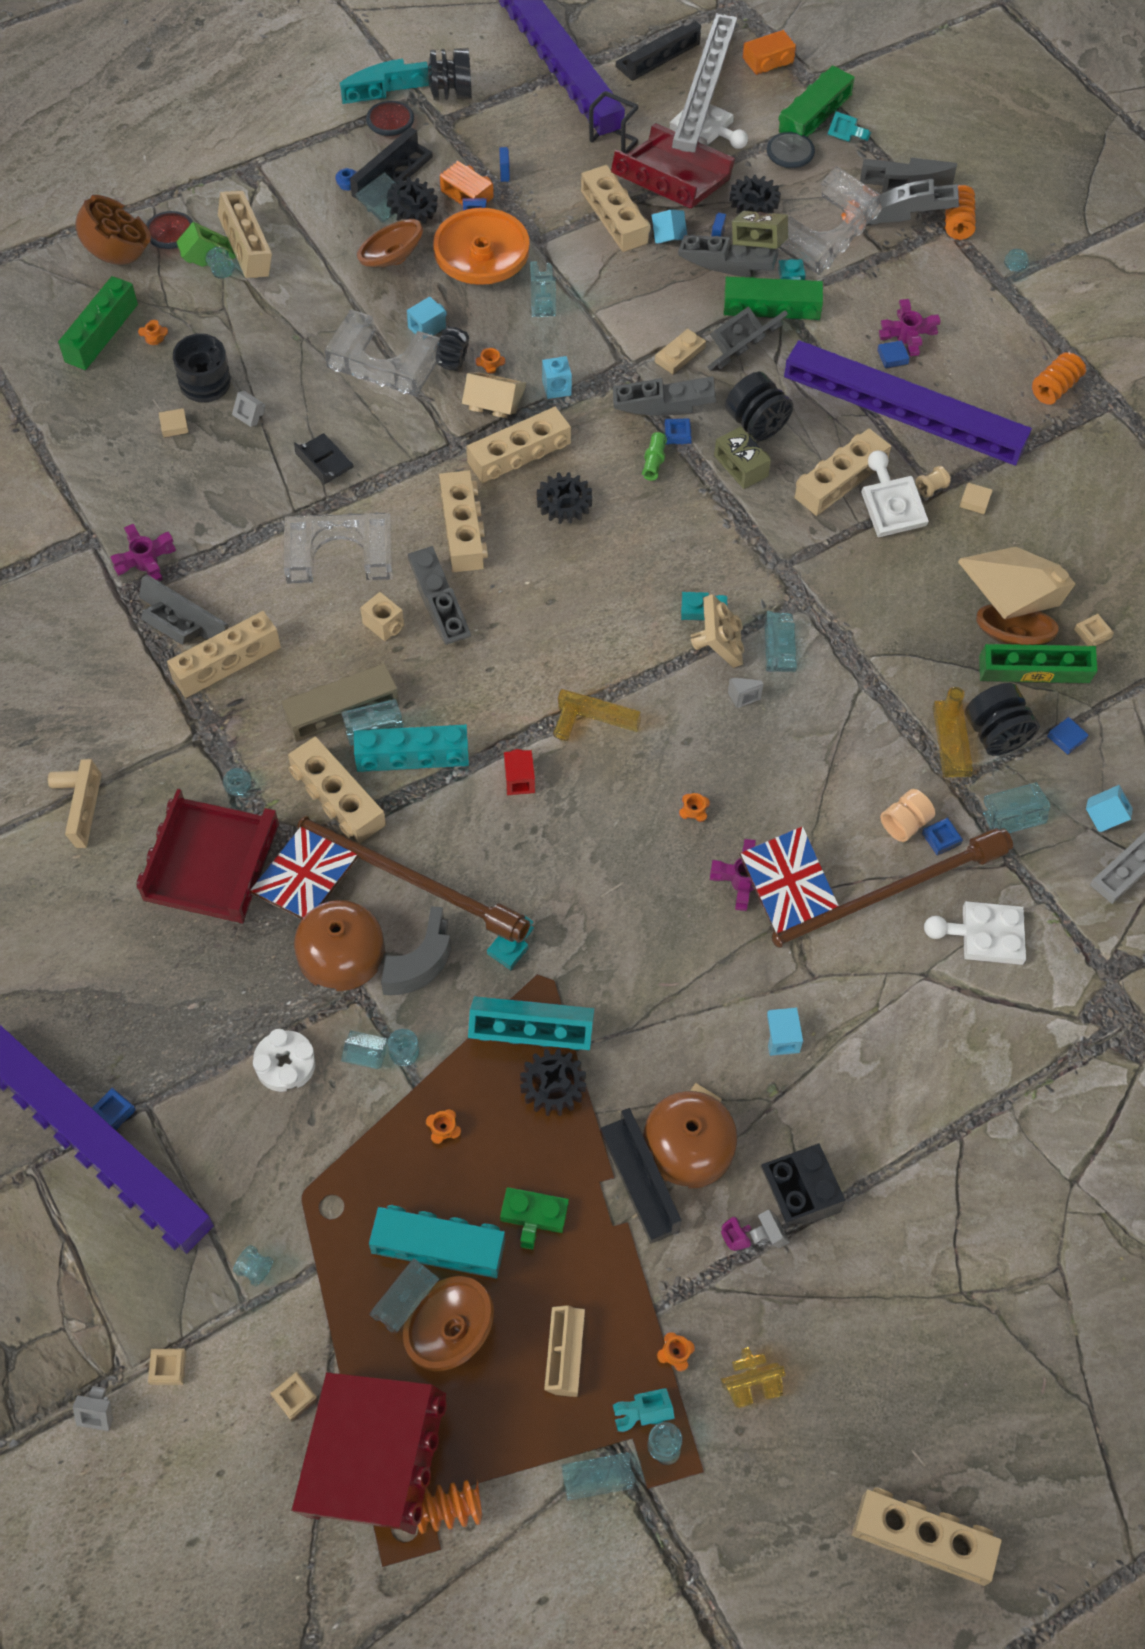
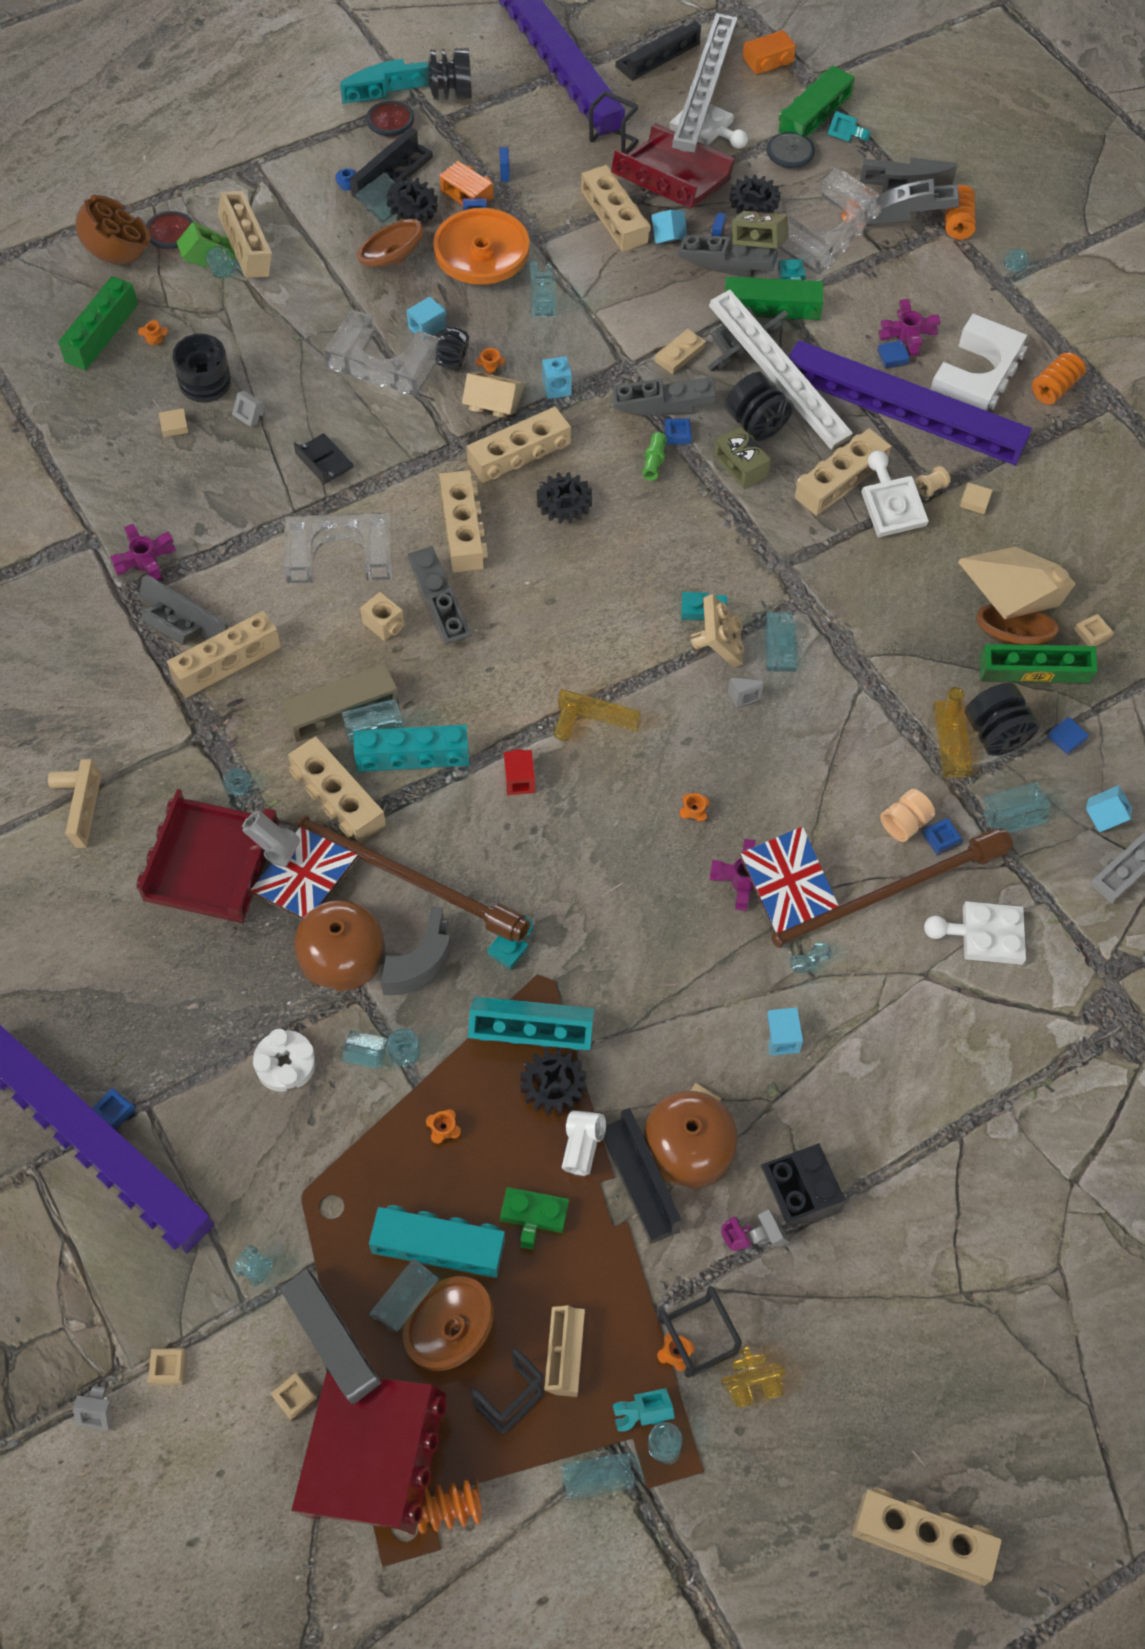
(276, 841): none -> light grey piece
(330, 1336): none -> dark grey beam
(534, 1385): none -> black piece
(583, 1132): none -> white piece
(666, 1318): none -> black piece
(780, 369): none -> white plate
(819, 952): none -> clear light blue piece
(998, 345): none -> white arch

